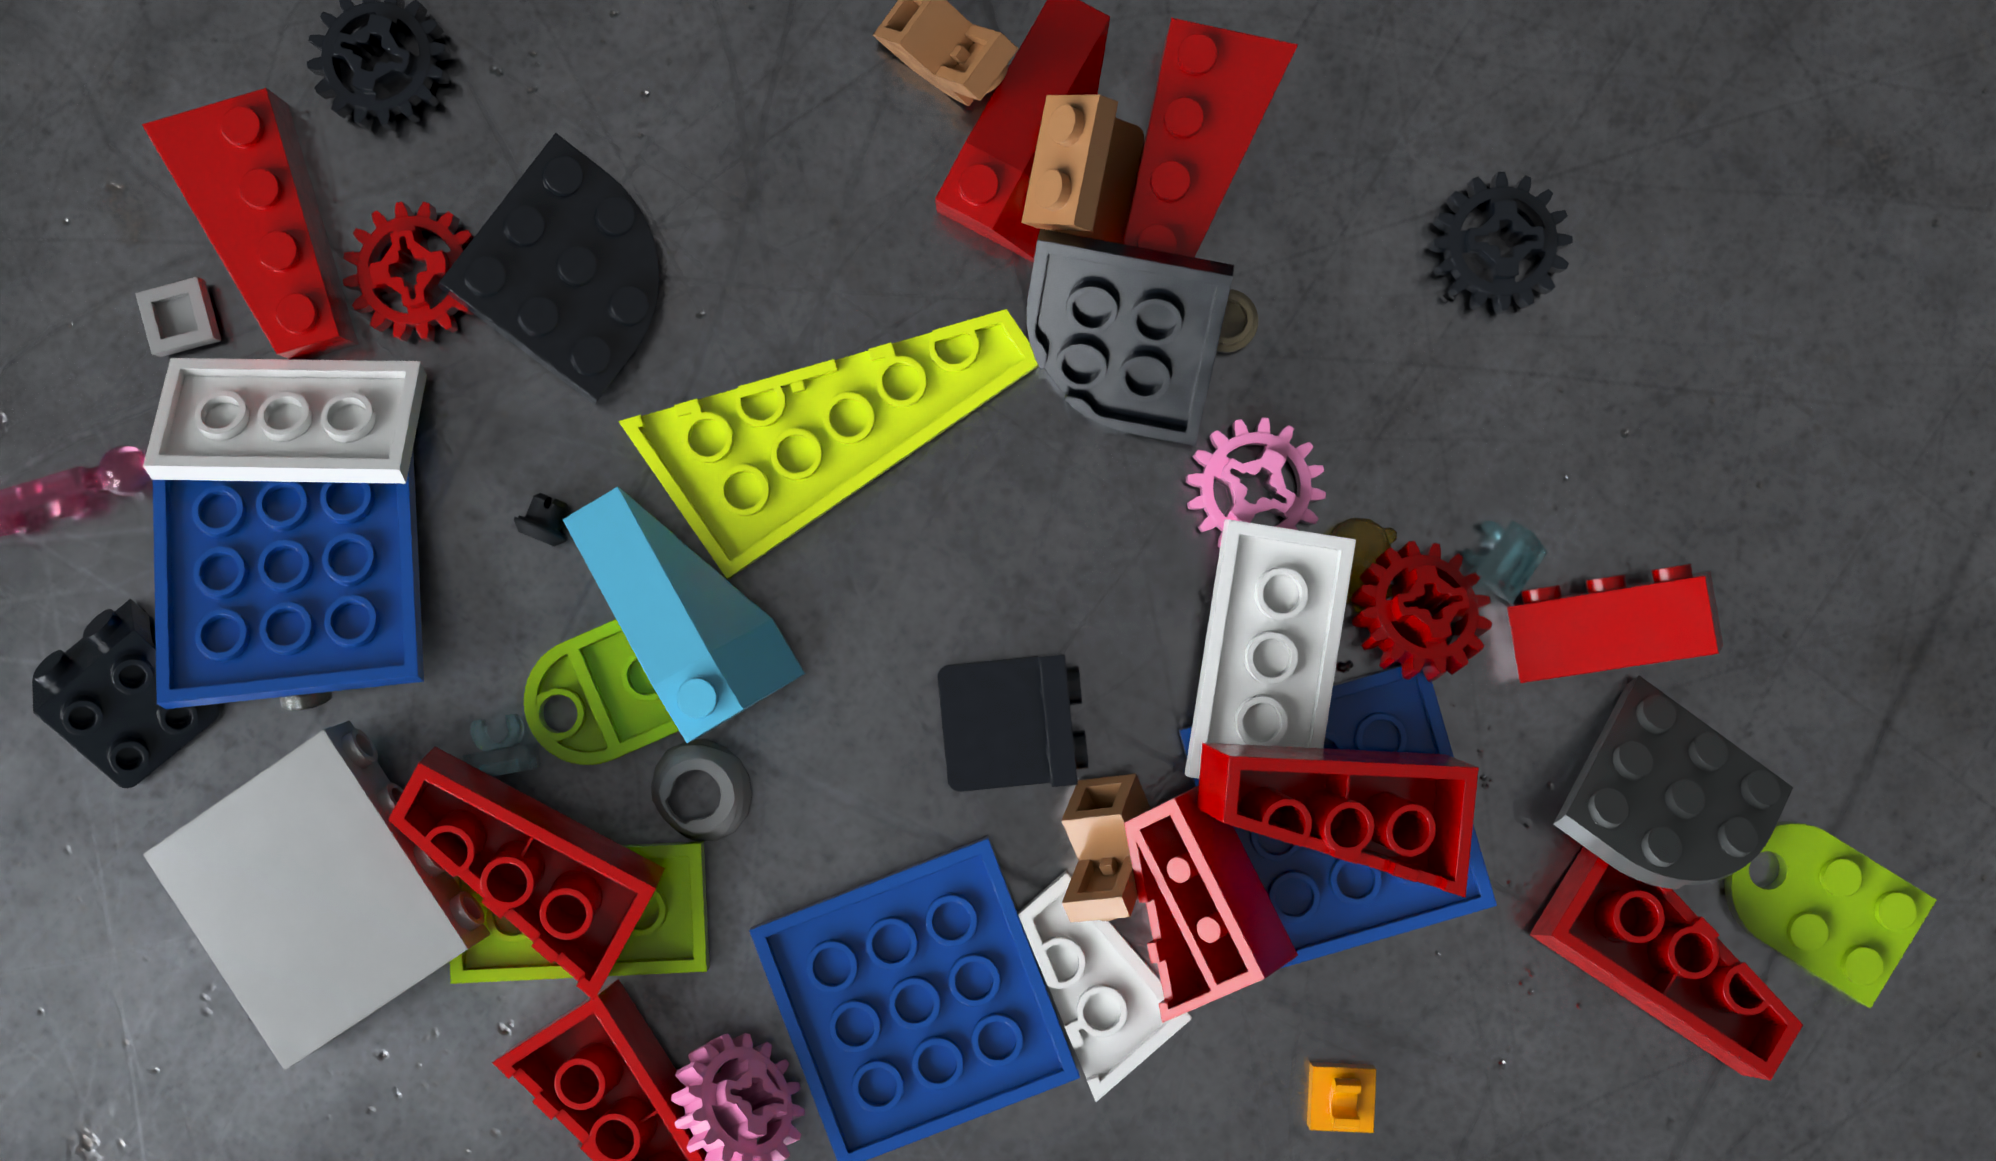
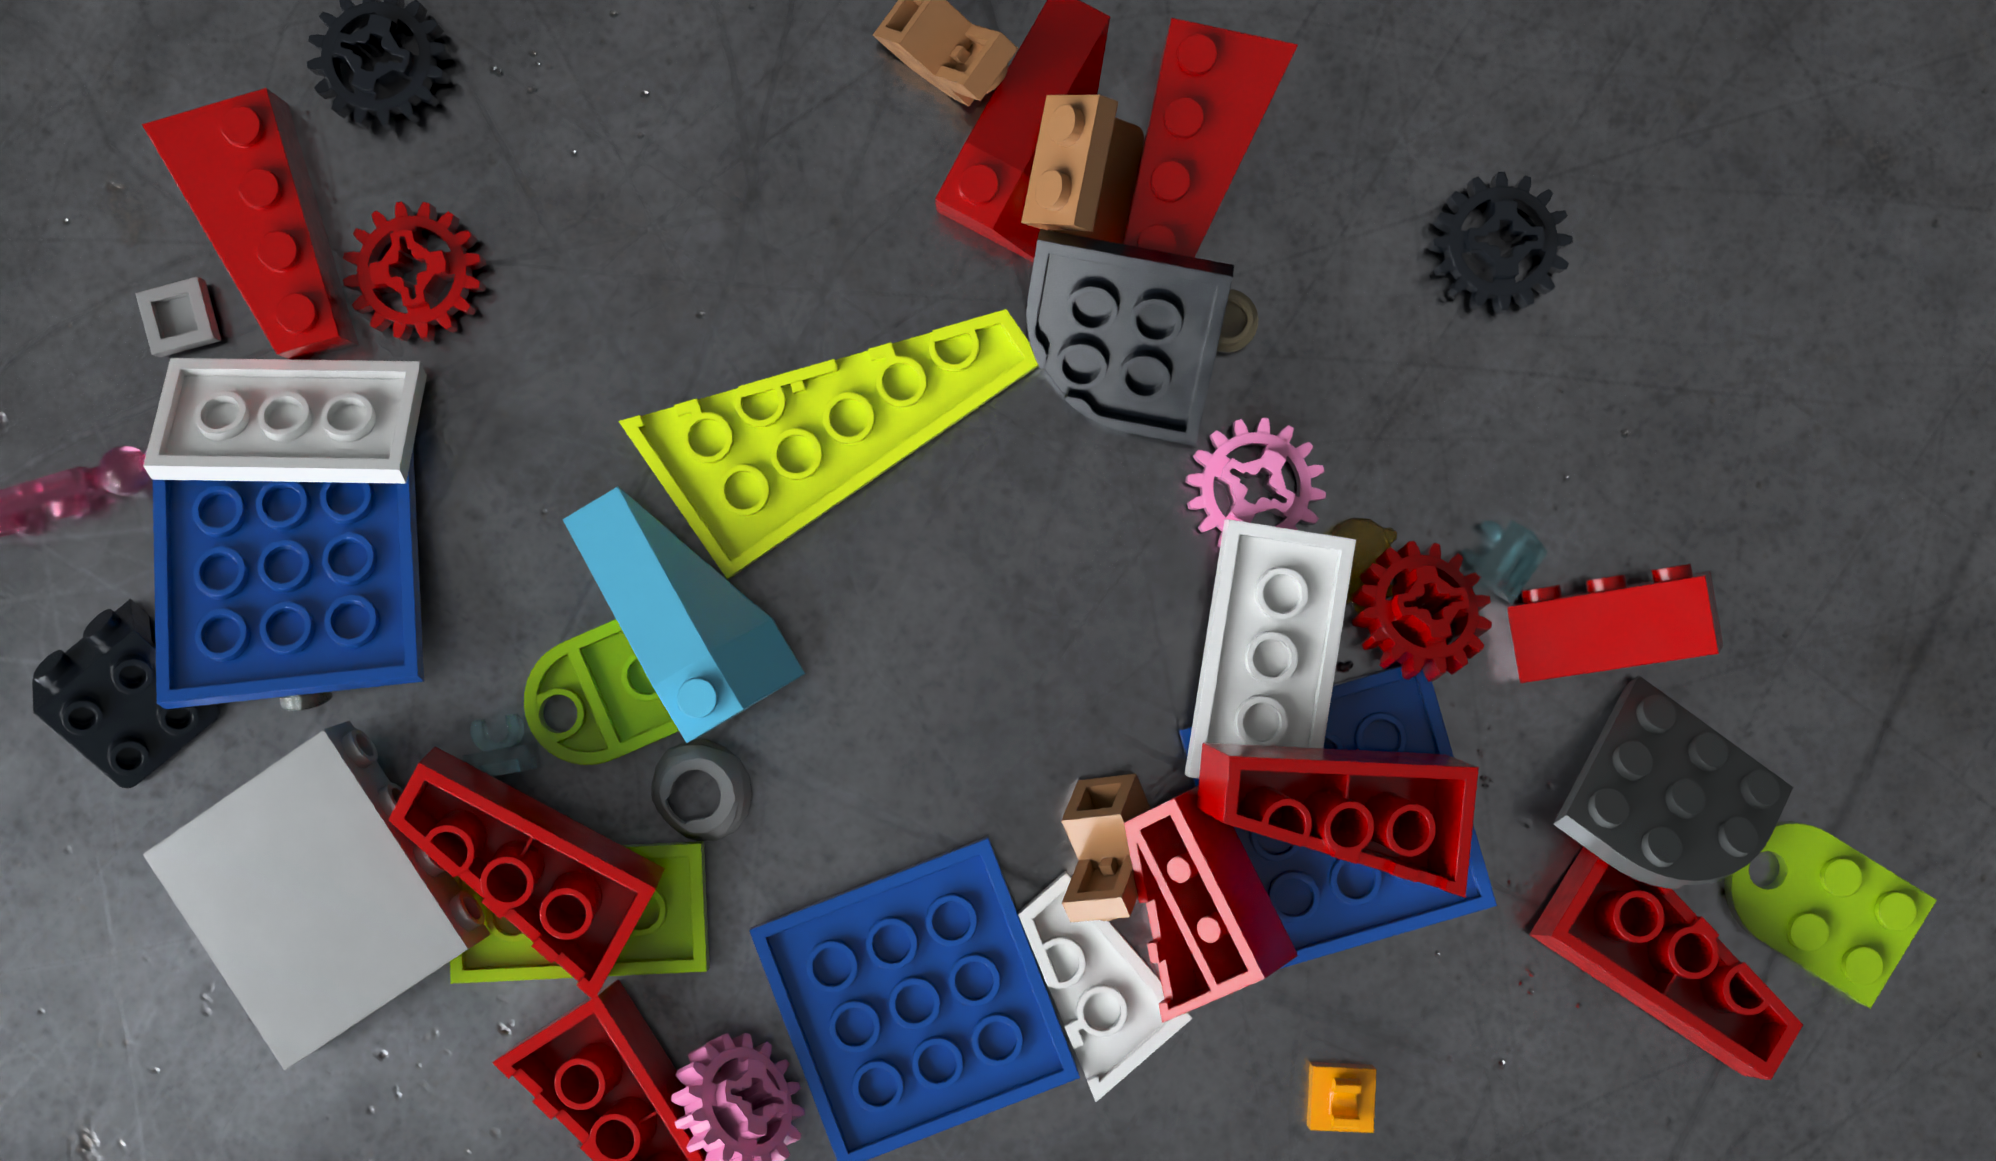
(544, 522): black piece -> none
(564, 269): black plate -> none
(1011, 723): black bracket -> none

